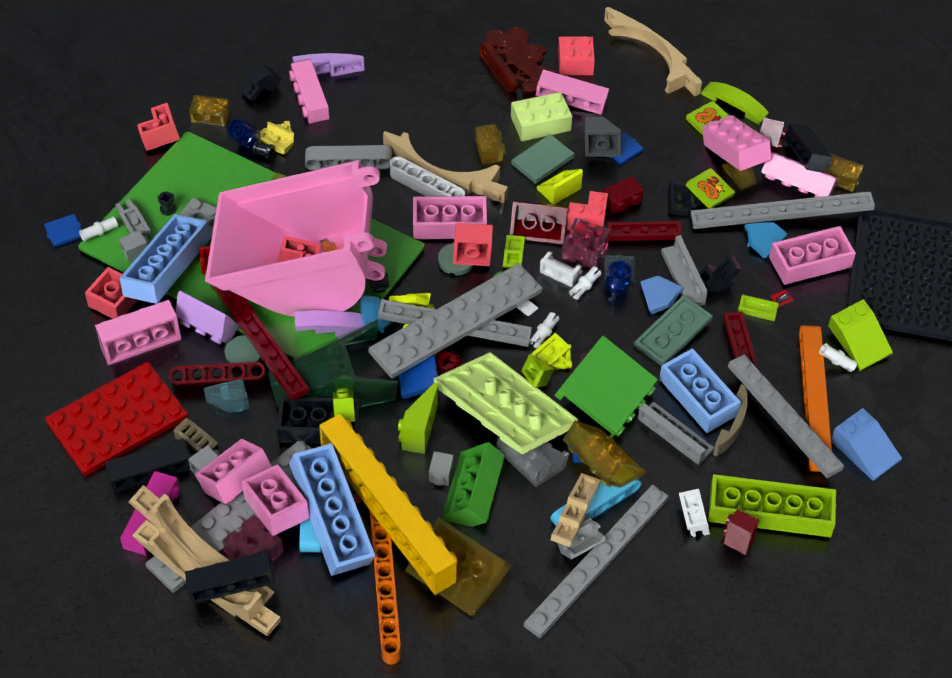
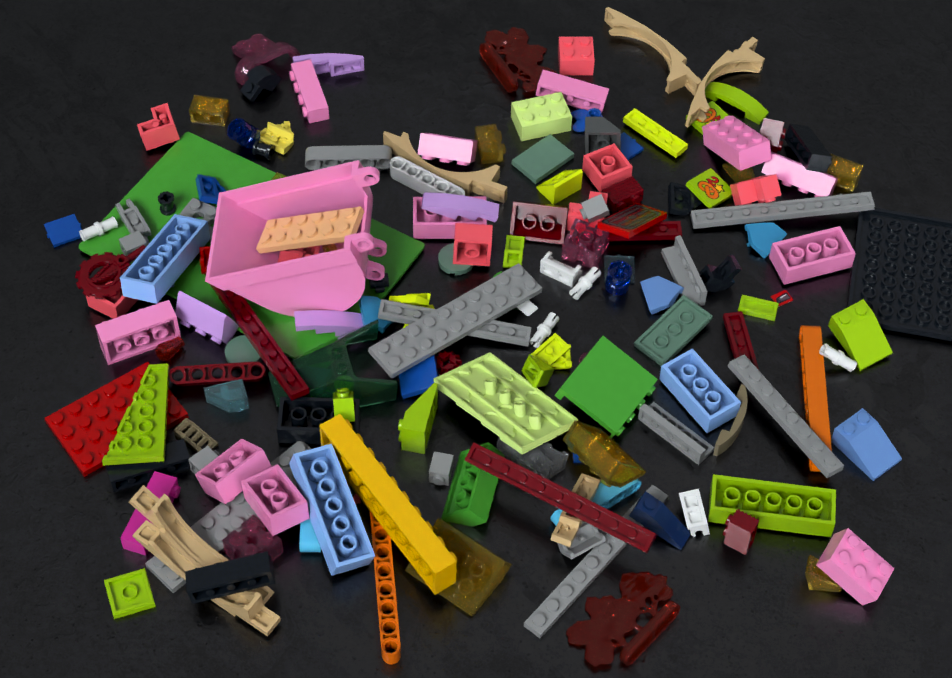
(112, 267): none -> dark red bar
(129, 593): none -> lime tile
(143, 426): none -> lime wing
(169, 348): none -> clear red cone
(208, 188): none -> blue wing
(256, 52): none -> clear pink piece
(309, 230): none -> light nougat plate
(447, 148): none -> brick
(459, 205): none -> lavender slope
(561, 498): none -> dark red plate
(580, 115): none -> blue plate
(594, 209): none -> light grey brick
(606, 166): none -> coral brick
(617, 616): none -> clear red plant
(632, 220): none -> tile
(655, 133): none -> neon yellow plate
(660, 520): none -> dark blue slope
(740, 60): none -> tan slope
(758, 189): none -> coral brick
(818, 579): none -> clear yellow slope
(855, 566): none -> bright pink brick

